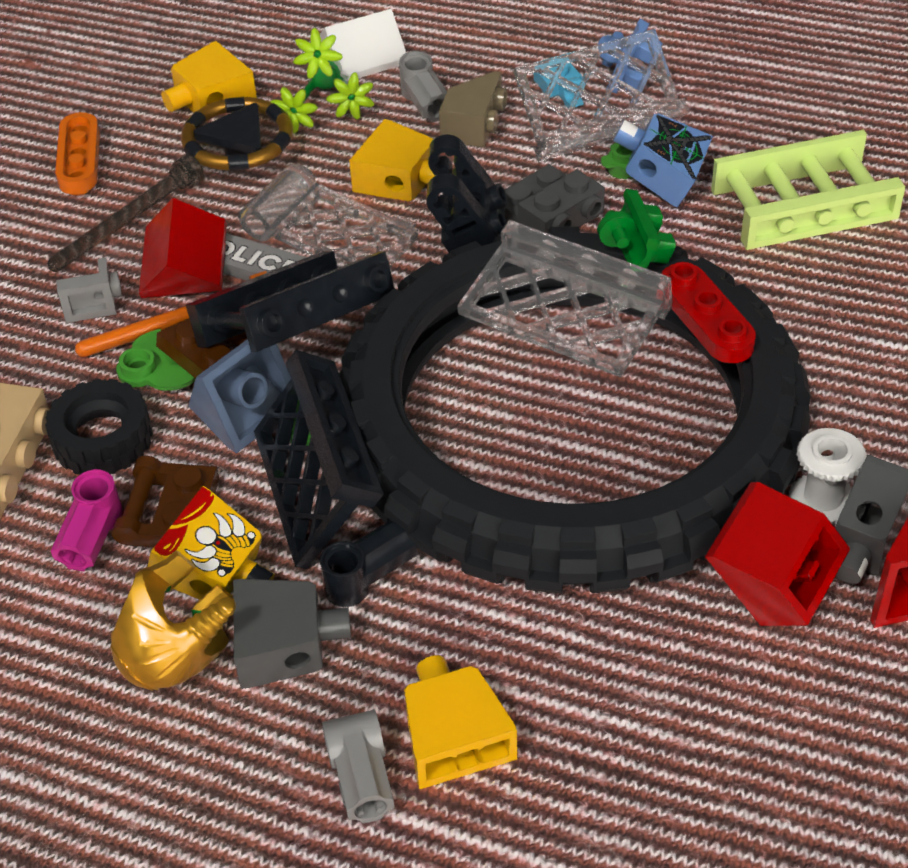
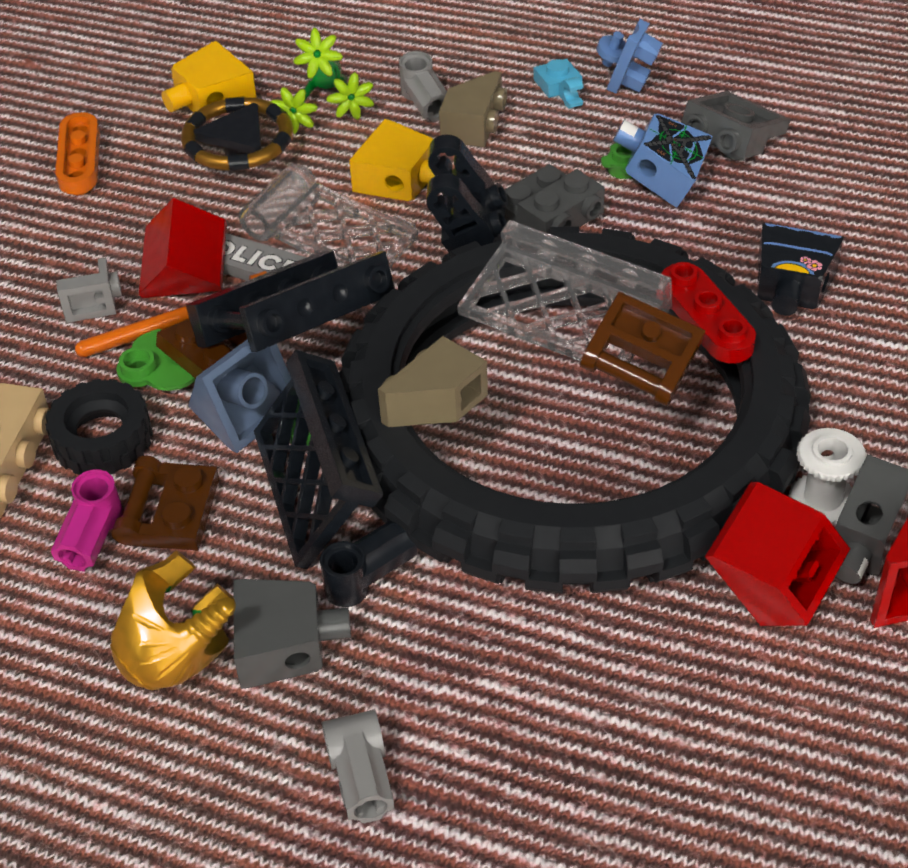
(184, 173): clear smoke piece -> none
(217, 544): torso -> none
(367, 43): white slope -> none
(434, 387): none -> dark tan slope
(455, 723): yellow torso -> none
(600, 128): clear fence -> none
(637, 232): green hips -> none
(648, 335): none -> reddish brown plate
(735, 123): none -> dark grey plate
(796, 267): none -> black torso
(810, 214): yellowish green fence -> none

